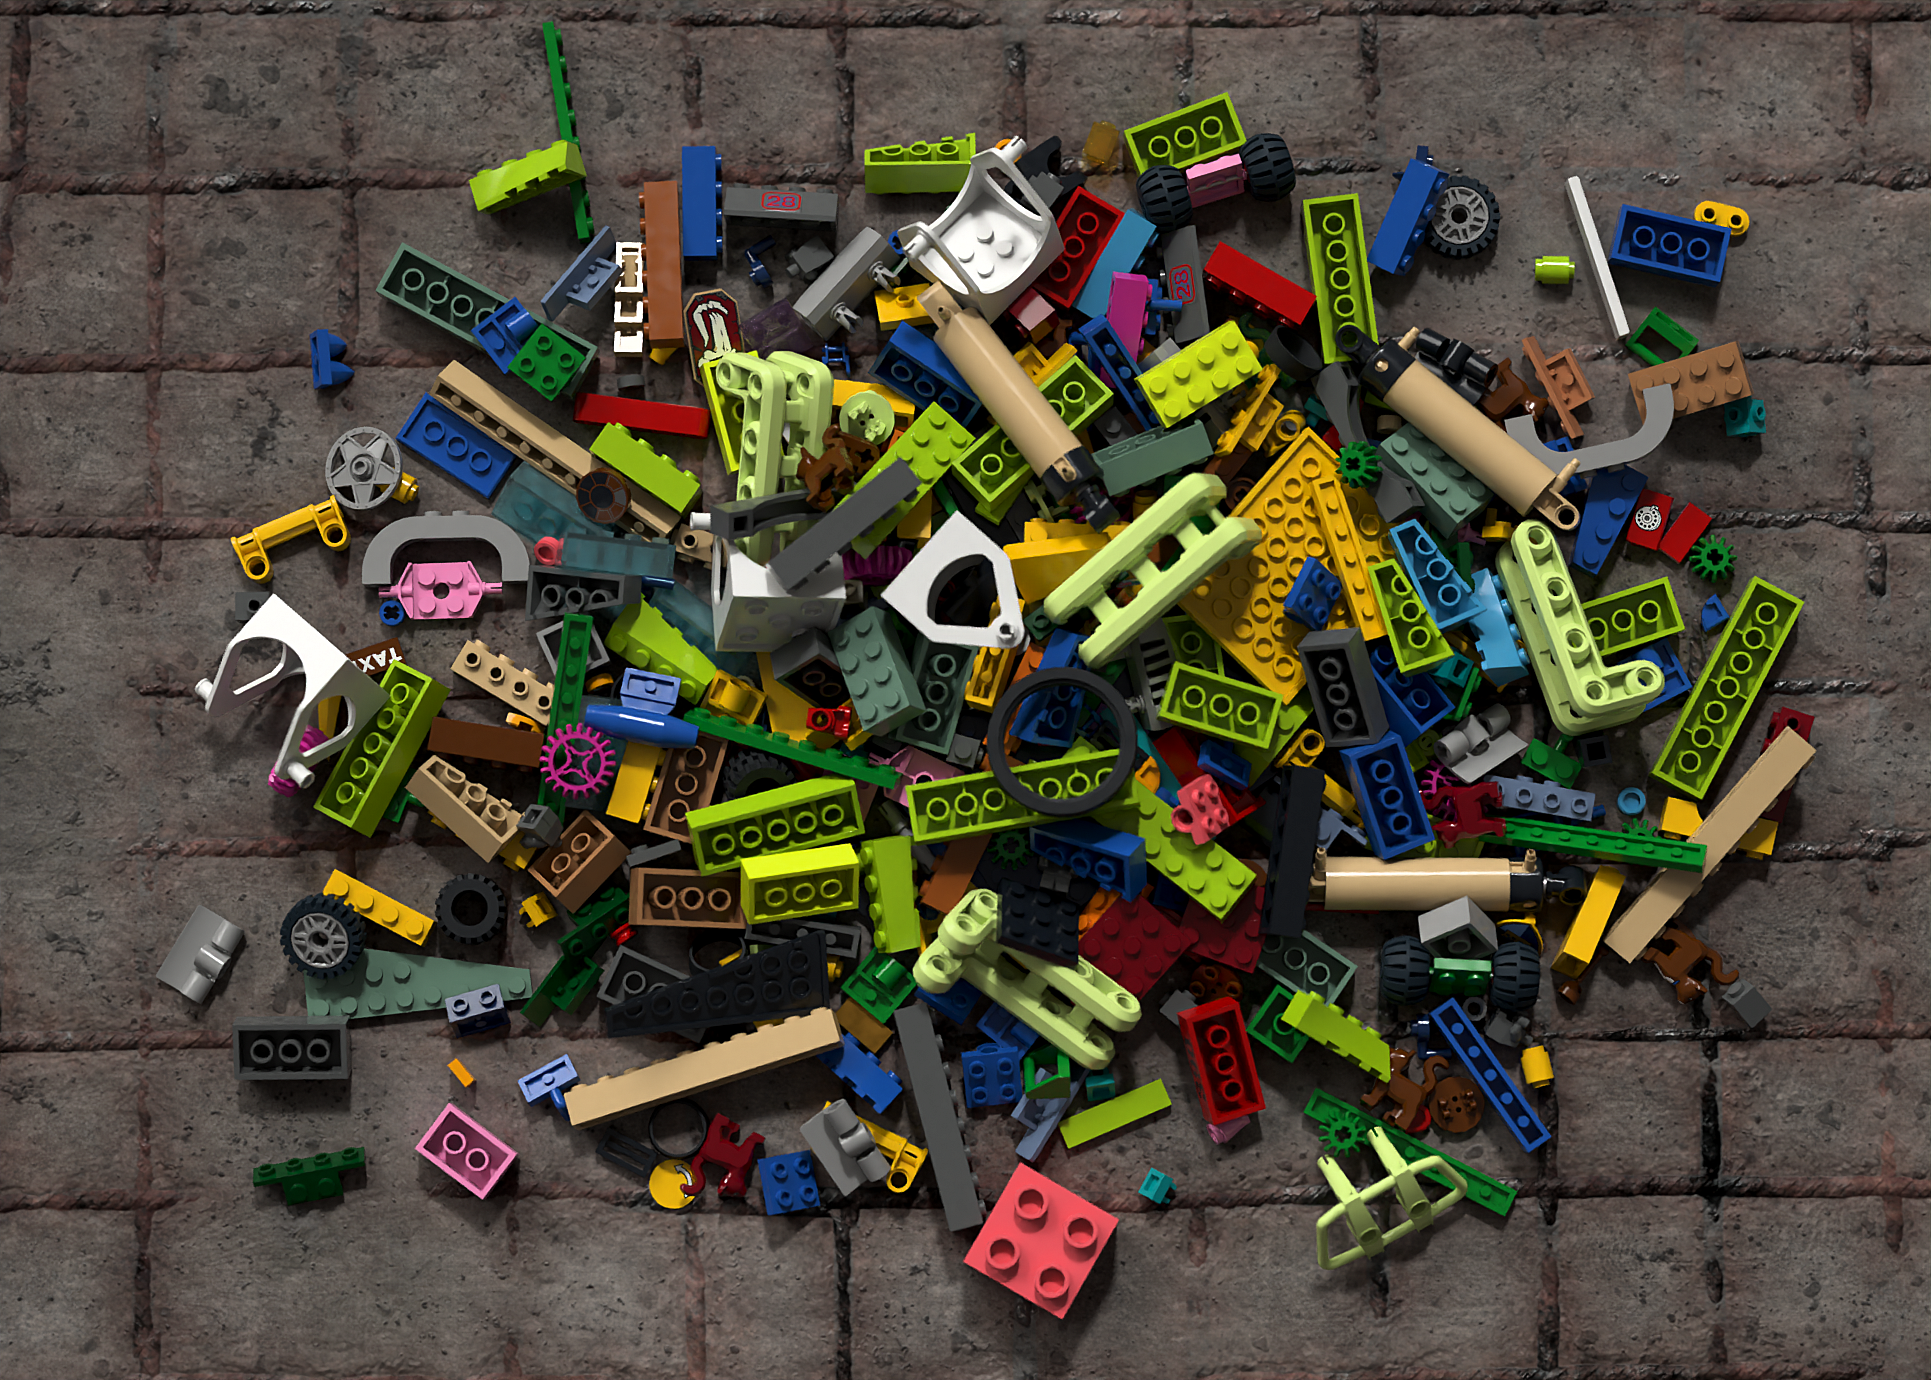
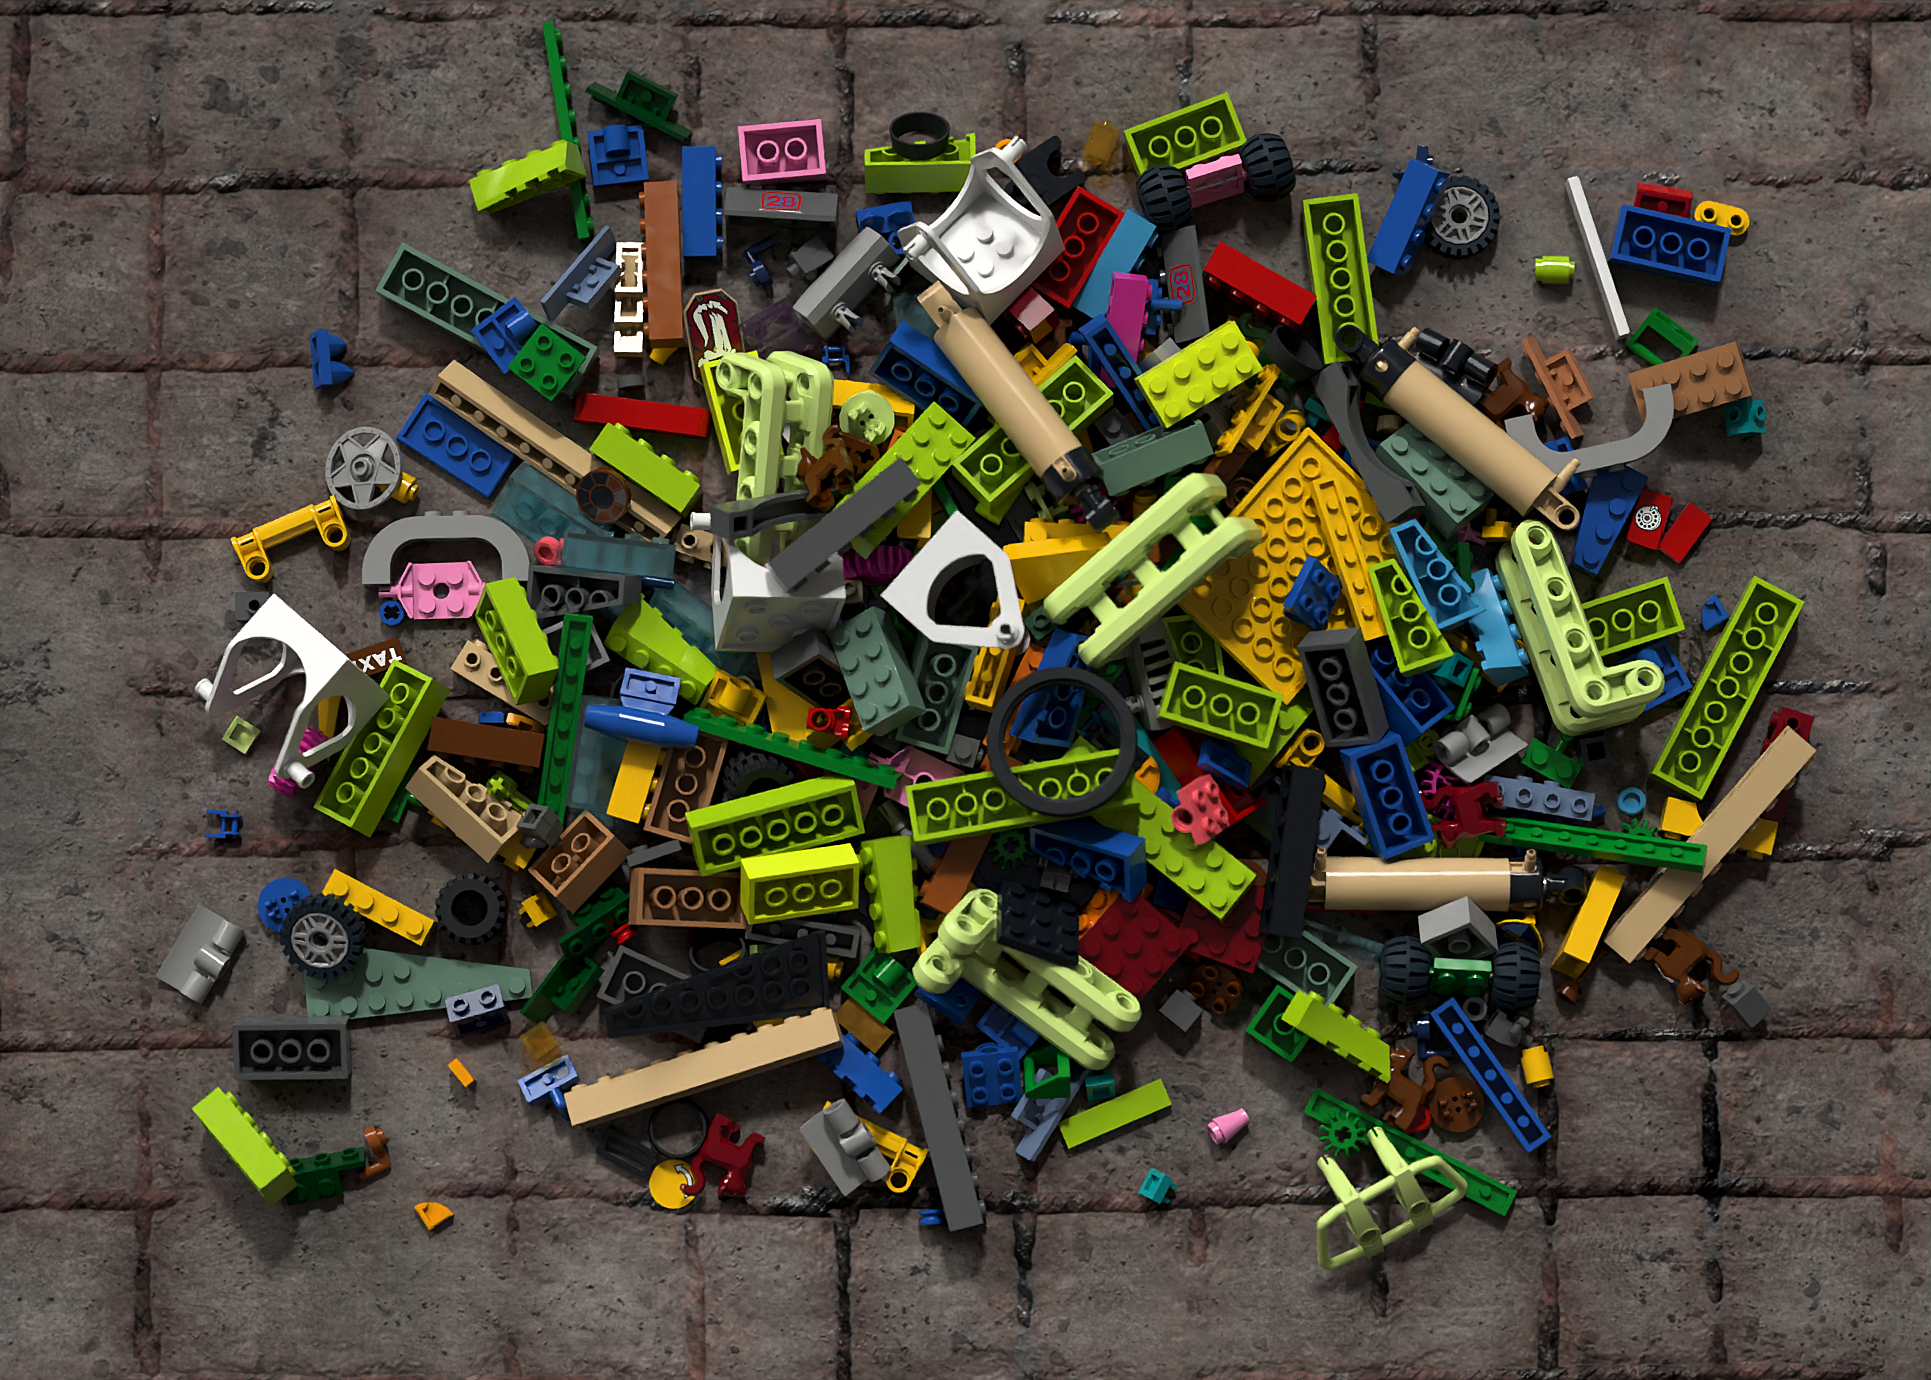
(222, 834): none -> blue piece
(241, 735): none -> yellowish green tile
(246, 1145): none -> lime brick
(270, 906): none -> blue plate
(376, 1141): none -> dark orange plate
(433, 1213): none -> light orange tile
(467, 1151): bright pink brick -> none
(492, 718): none -> blue tile
(503, 787): none -> lime axle
(516, 640): none -> lime brick
(540, 1041): none -> clear yellow brick
(585, 772): dark pink gear -> none
(599, 683): light orange tile -> none
(618, 155): none -> blue plate
(644, 101): none -> dark green bracket
(782, 153): none -> bright pink brick
(788, 1182): blue plate -> none
(886, 218): none -> blue tile
(901, 306): yellow plate -> none
(919, 122): none -> black tyre
(931, 1216): none -> blue bush
(1040, 1240): coral brick -> none
(1048, 189): dark grey brick -> none
(1221, 1060): red brick -> none
(1349, 937): none -> clear light blue sword
(1368, 464): green gear -> none
(1663, 199): none -> red slope
(1718, 551): green gear -> none

